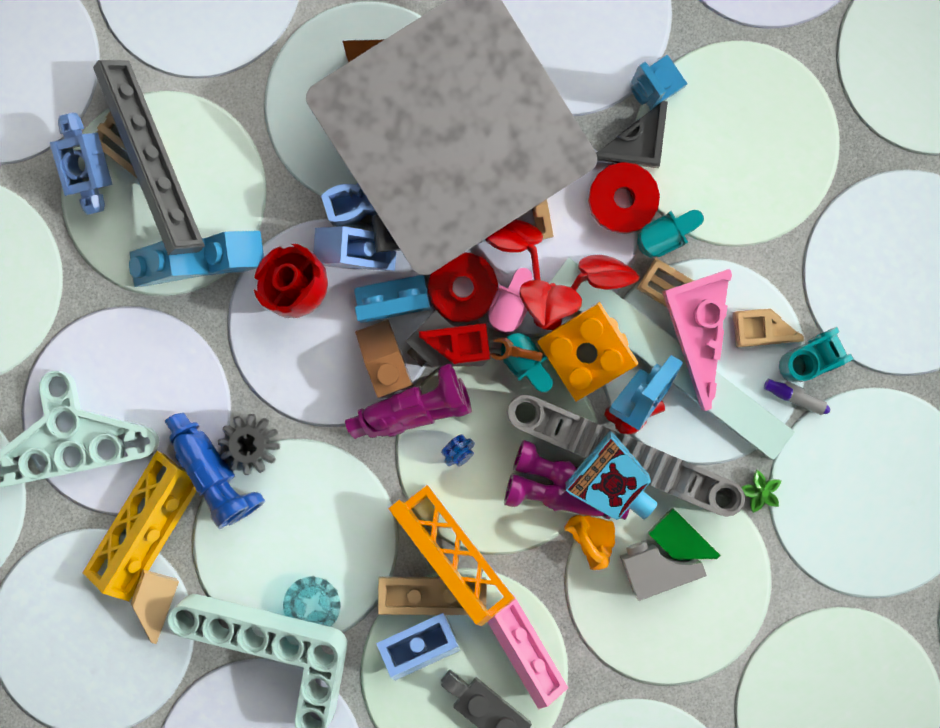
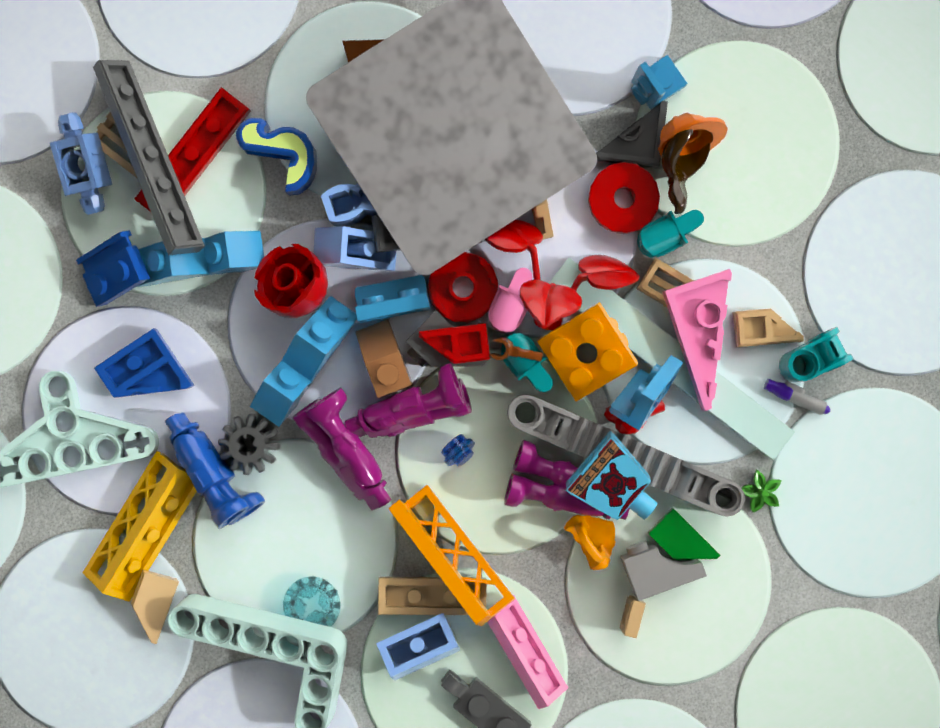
(113, 268): none -> blue plate
(143, 368): none -> blue wing
(204, 140): none -> red tile
(284, 144): none -> blue animal
(303, 360): none -> dark azure arch
(343, 449): none -> magenta piece
(632, 616): none -> tan tile
(685, 149): none -> piece

